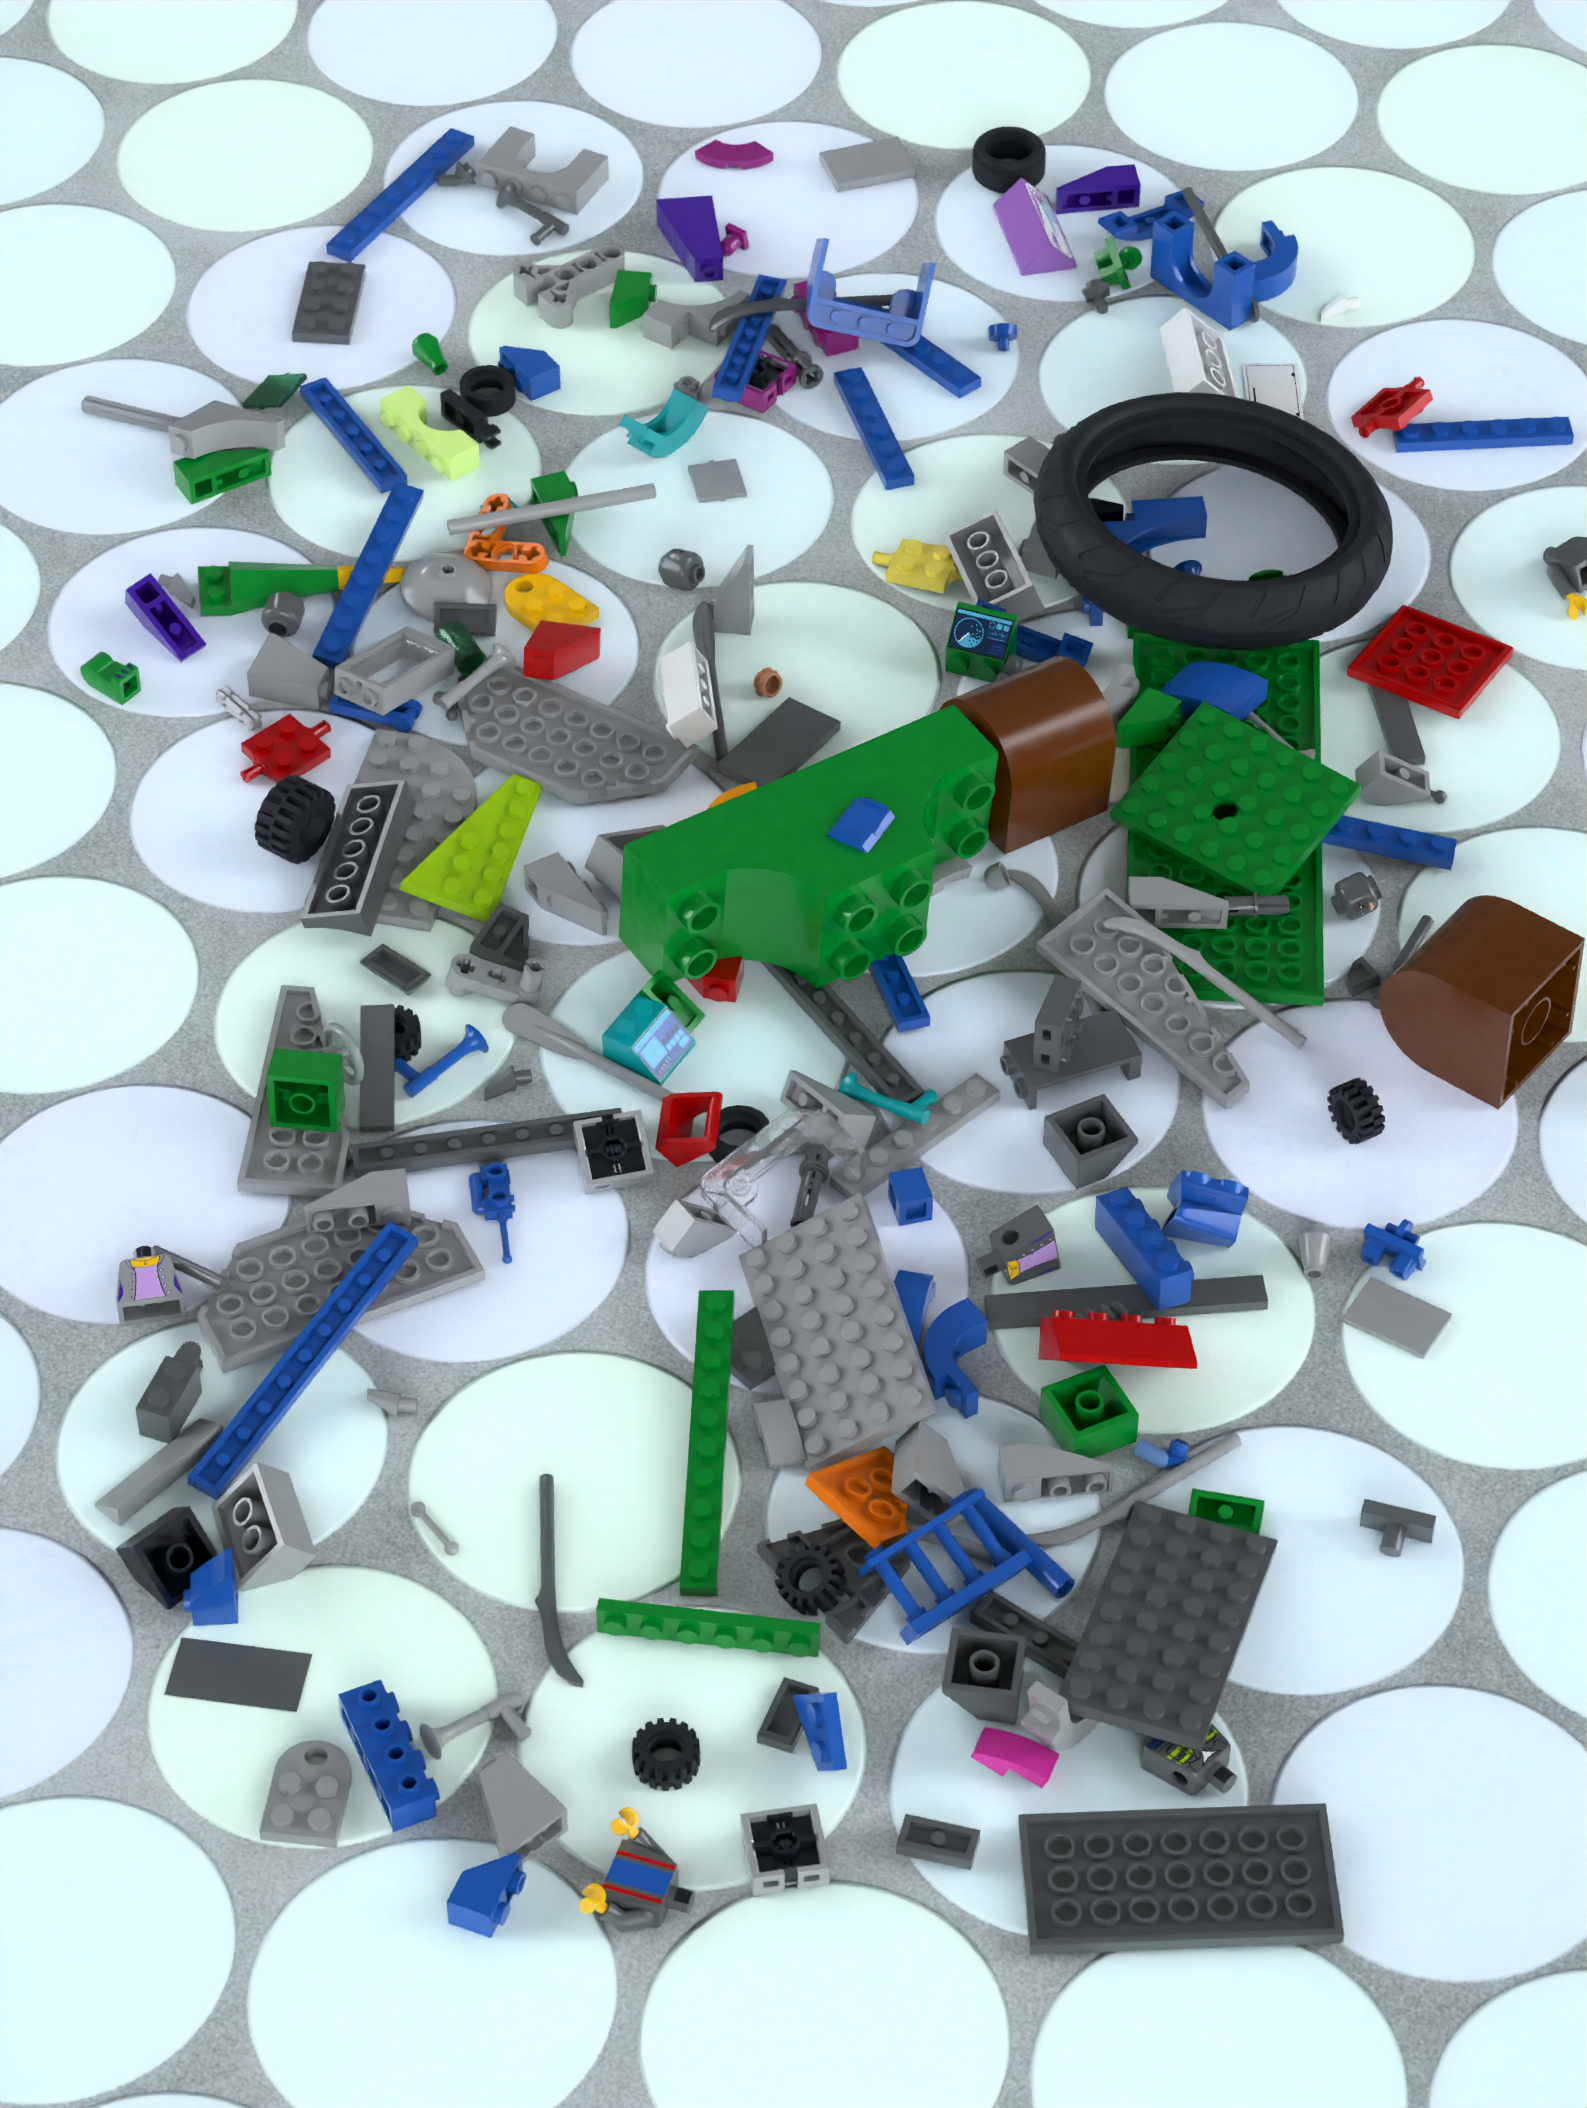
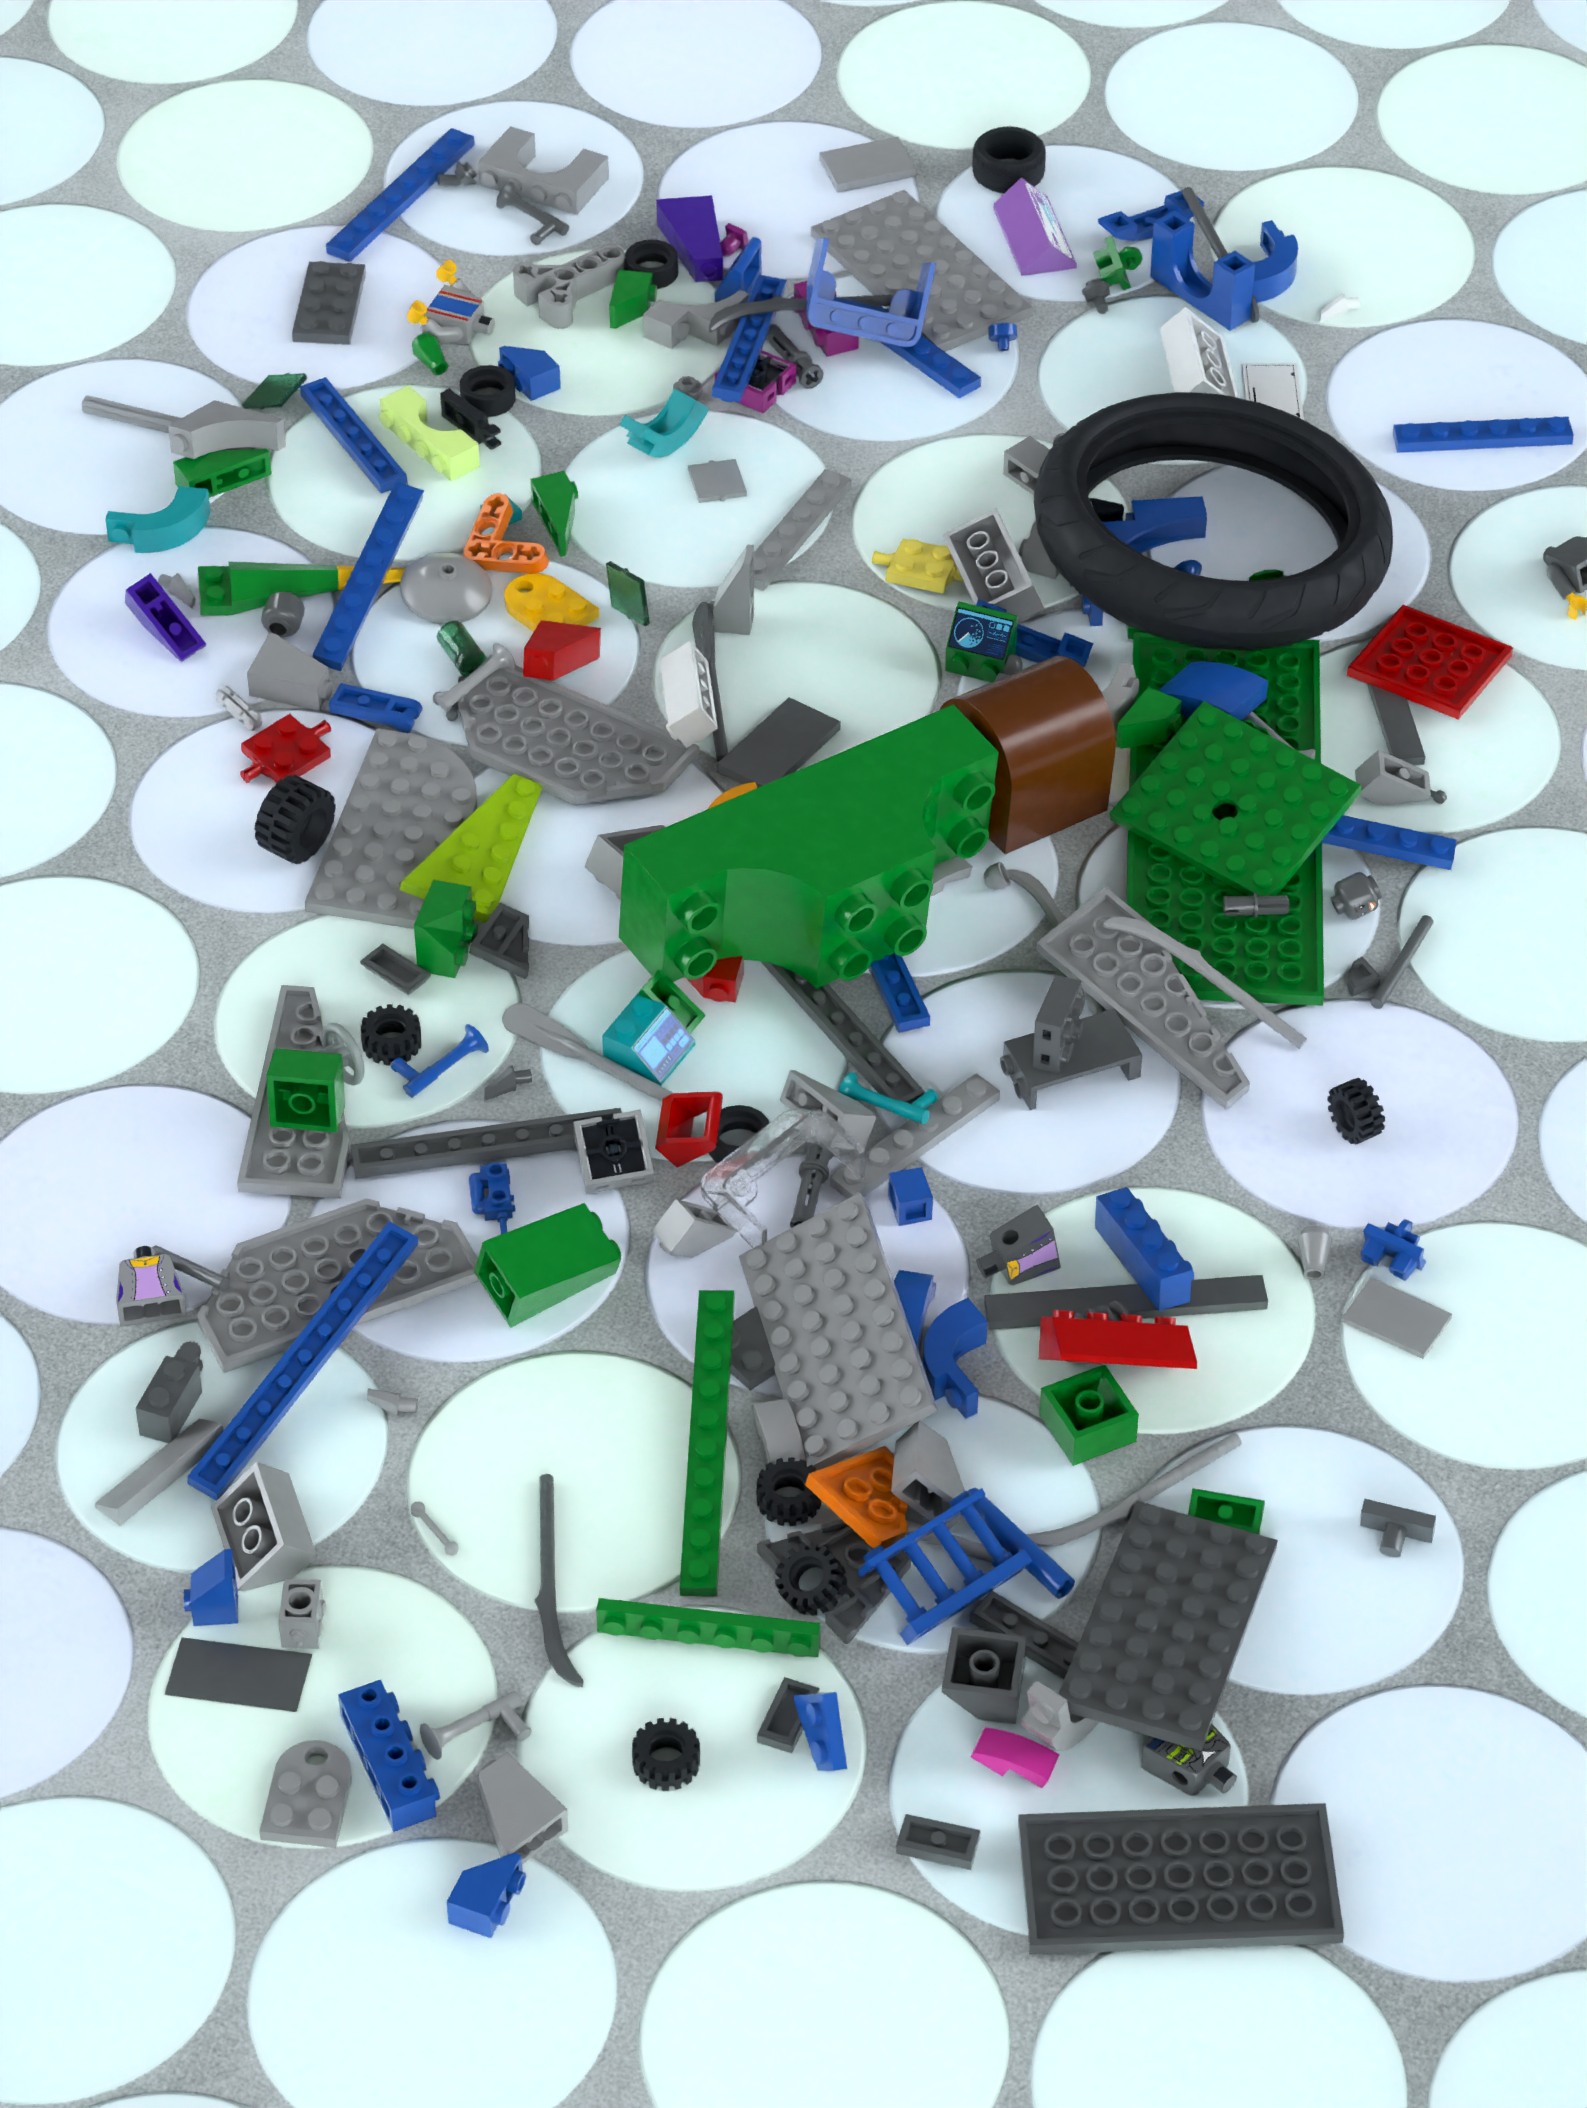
(110, 676): green leg -> none
(164, 528): none -> teal arch
(167, 1554): black slope -> none
(301, 1613): none -> light grey head
(359, 857): dark grey arch -> none
(362, 1203): light grey slope -> none
(378, 1055): dark grey tile -> none
(394, 670): light grey window -> none
(445, 928): none -> green slope
(454, 312): none -> torso
(475, 974): light grey beam -> none
(477, 618): dark grey tile -> none
(546, 1262): none -> green slope
(551, 509): light grey piece -> none
(561, 892): light grey slope -> none
(627, 593): none -> clear green piece
(639, 1882): torso -> none
(654, 251): none -> black tyre
(681, 569): dark grey head -> none
(742, 272): none -> blue tile
(746, 155): magenta tile -> none
(767, 682): nougat plate -> none
(785, 1849): piece -> none
(786, 1508): none -> black tyre
(798, 526): none -> light grey plate
(862, 824): blue piece -> none
(873, 428): blue plate -> none
(885, 252): none -> light grey plate
(1043, 1472): light grey slope -> none
(1088, 1140): dark grey slope -> none
(1102, 190): dark purple slope -> none
(1165, 1457): arm -> none
(1175, 905): light grey slope -> none
(1205, 1209): blue piece -> none
(1392, 408): red plate -> none
(1485, 997): reddish brown brick -> none

